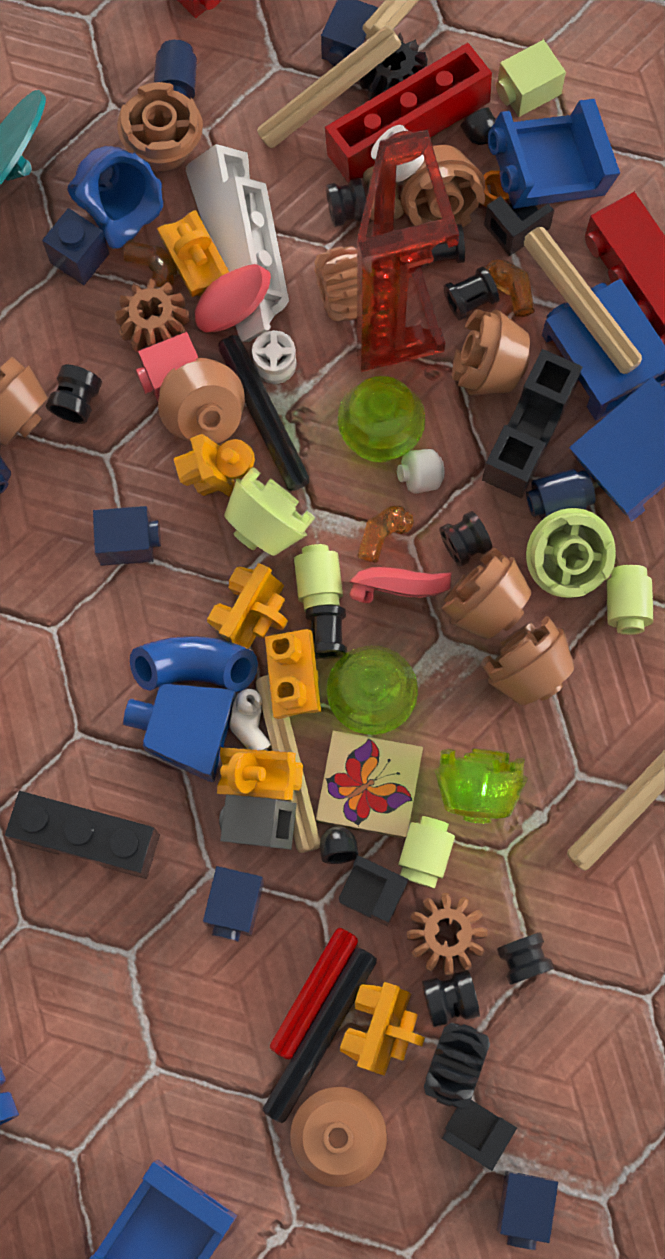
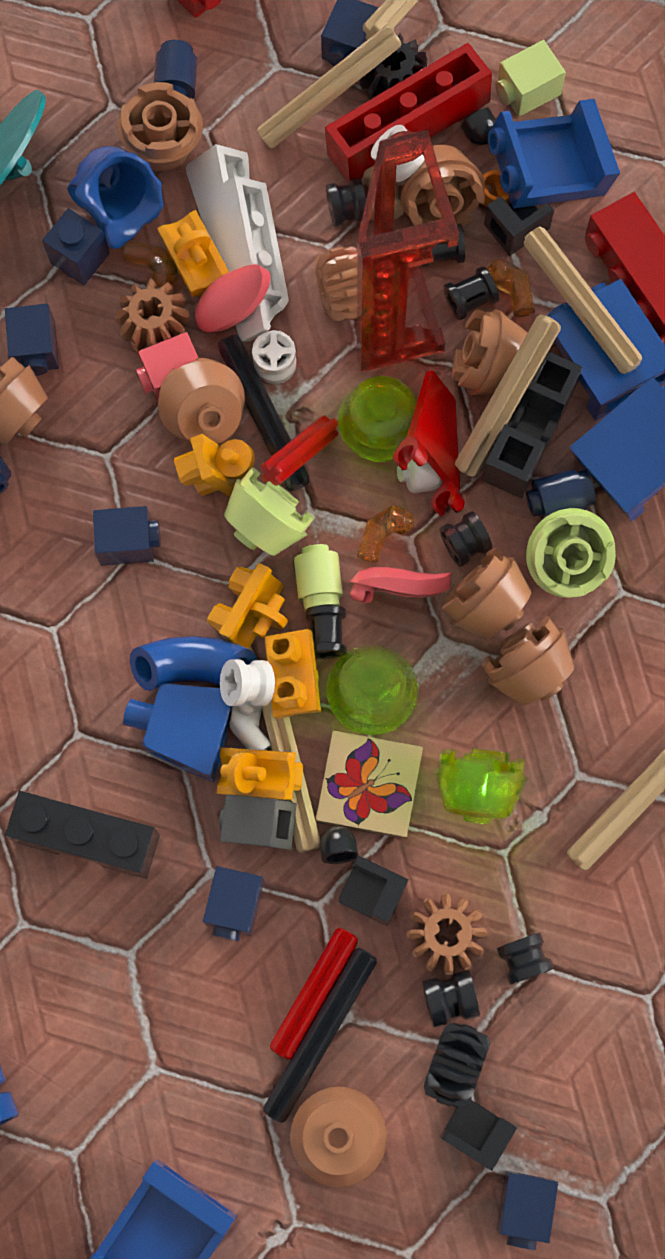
(32, 337): none -> dark blue brick
(74, 394): black wheel -> none
(247, 683): none -> white wheel
(299, 450): none -> red axle
(389, 1029): light orange hips -> none
(426, 851): yellowish green brick -> none
(434, 440): none -> red flag
(508, 395): none -> tan axle
(629, 599): yellowish green brick -> none

